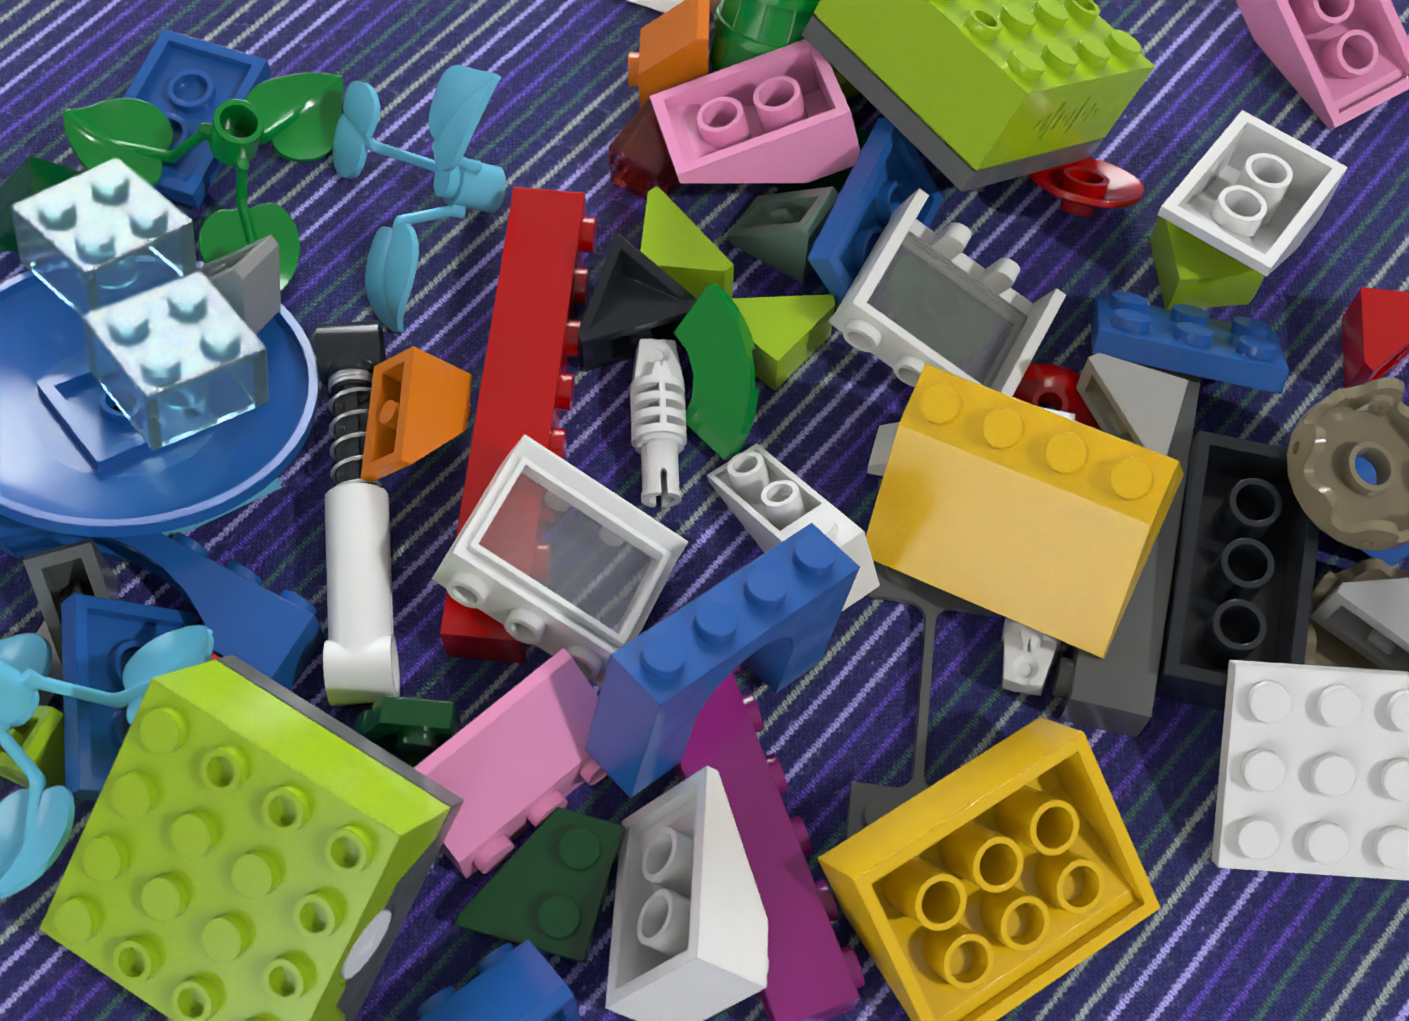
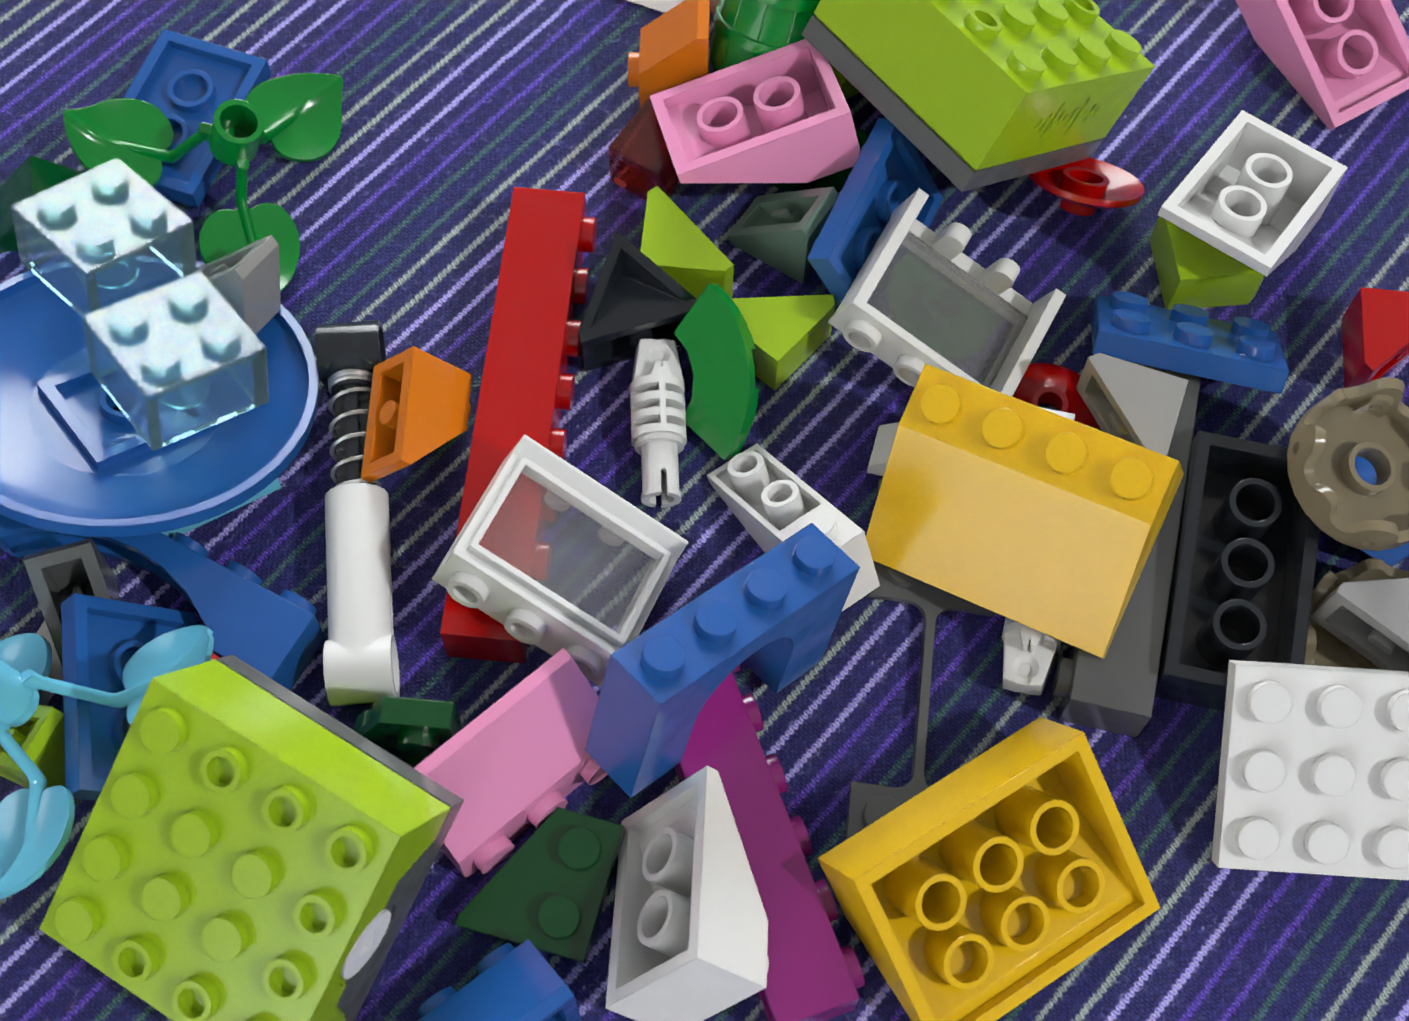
(459, 180): medium azure plant -> none

